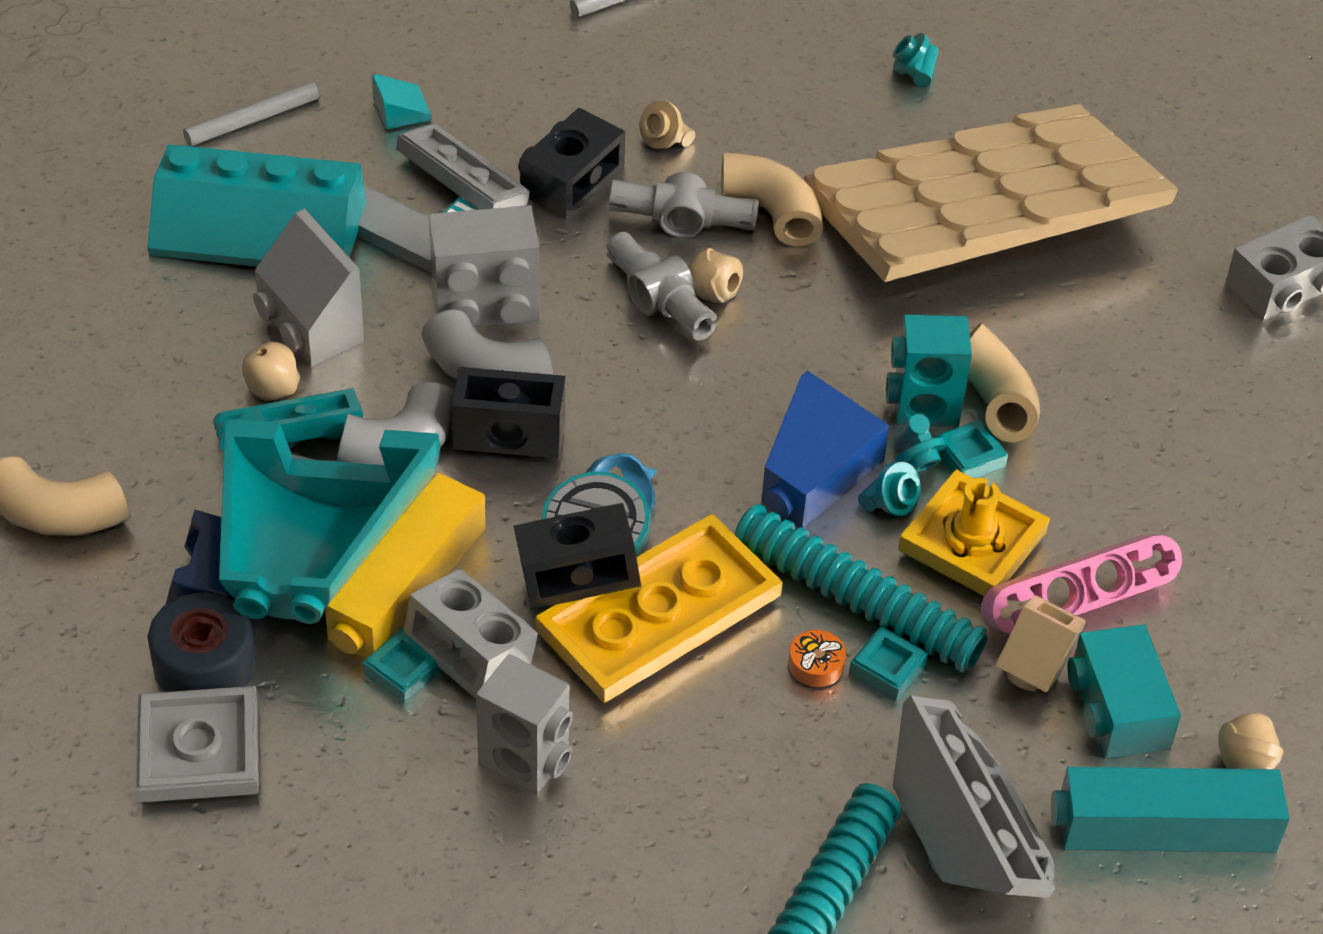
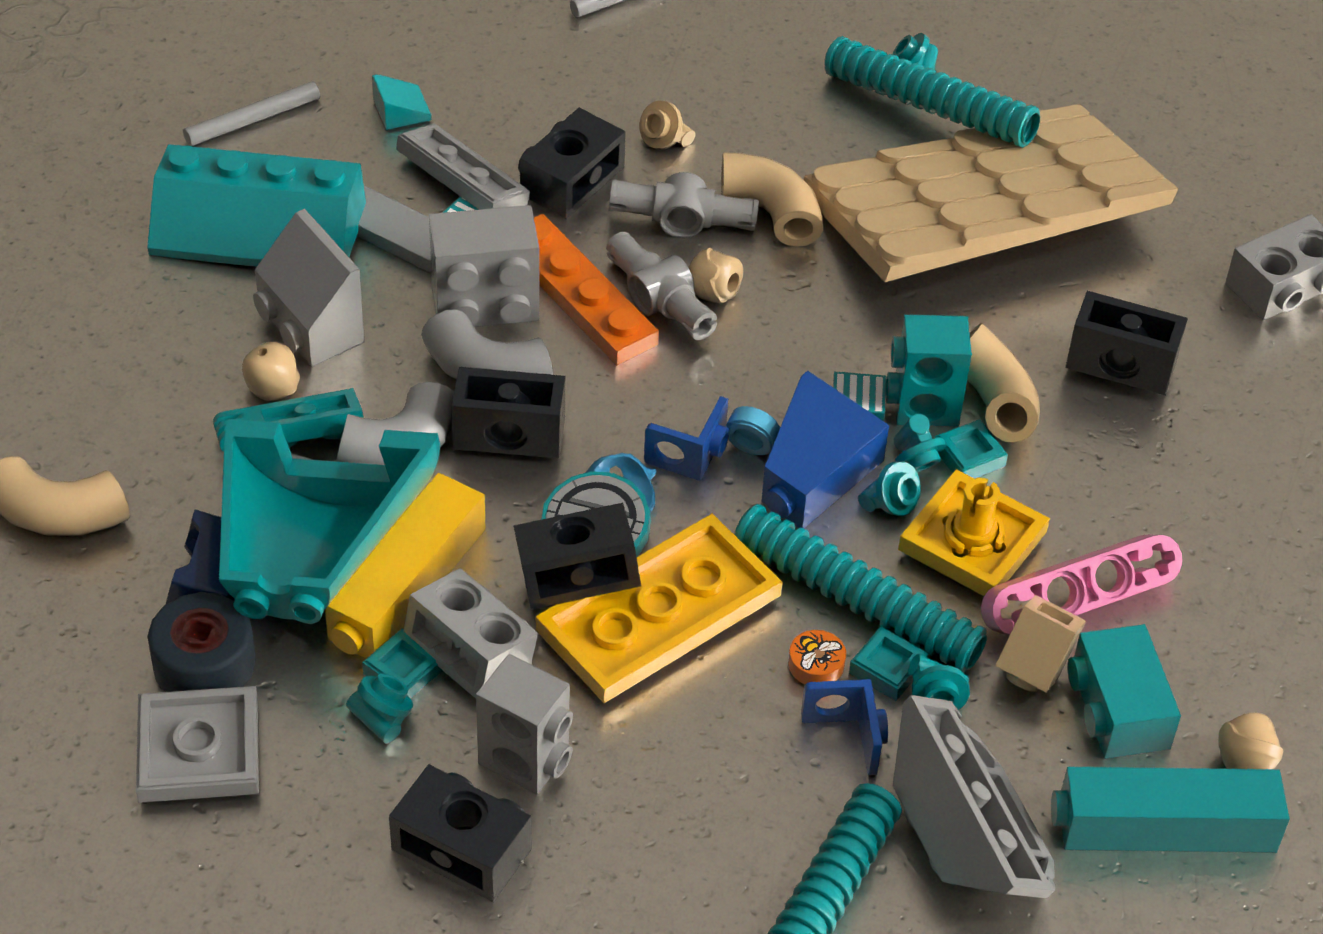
(381, 705): none -> teal plate
(475, 858): none -> black brick
(590, 297): none -> orange plate
(696, 450): none -> blue bracket
(752, 430): none -> medium azure tile
(858, 707): none -> blue bracket
(863, 389): none -> tile
(932, 91): none -> teal piece
(938, 681): none -> teal plate
(1126, 342): none -> black brick

